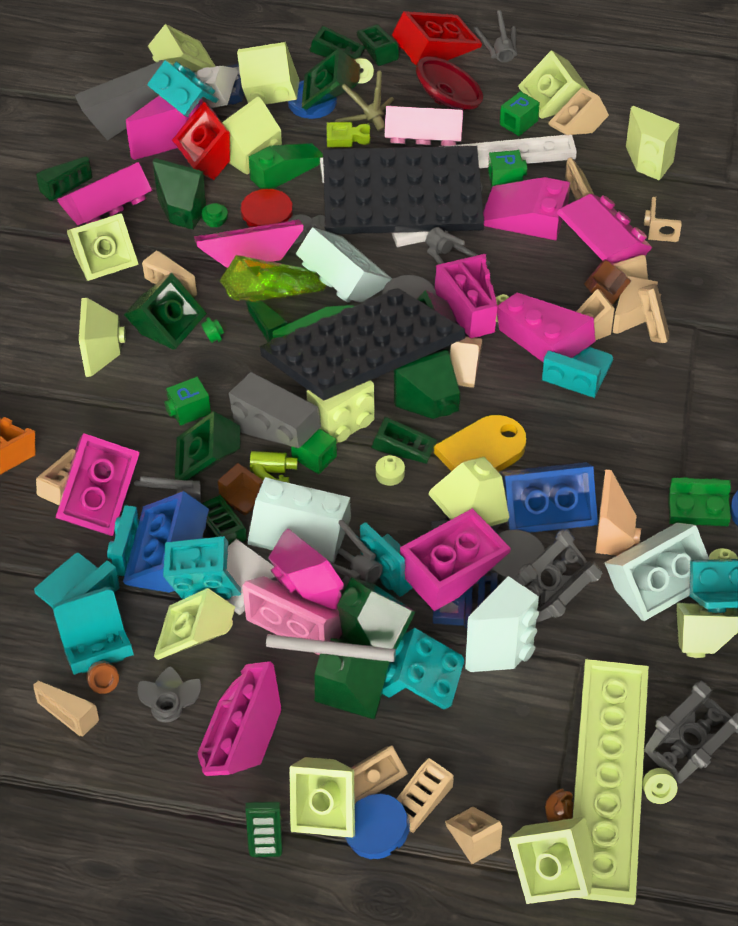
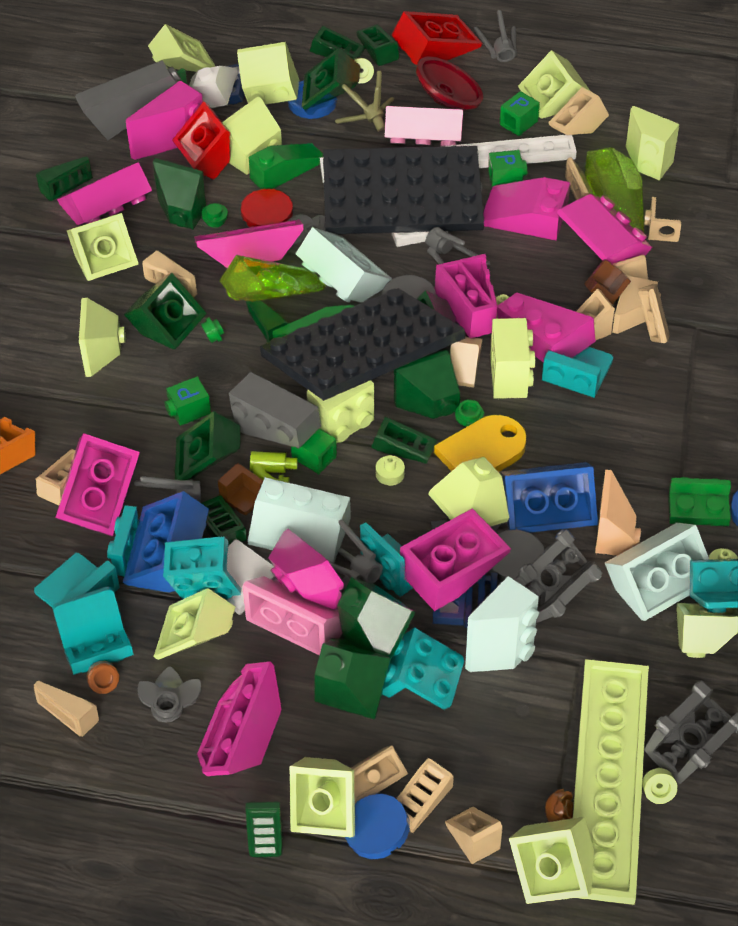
(180, 87): teal bracket -> none
(331, 648): bar -> none
(343, 134): lime plate -> none
(468, 412): none -> green plate
(511, 358): none -> yellowish green brick
(619, 180): none -> clear neon green wedge

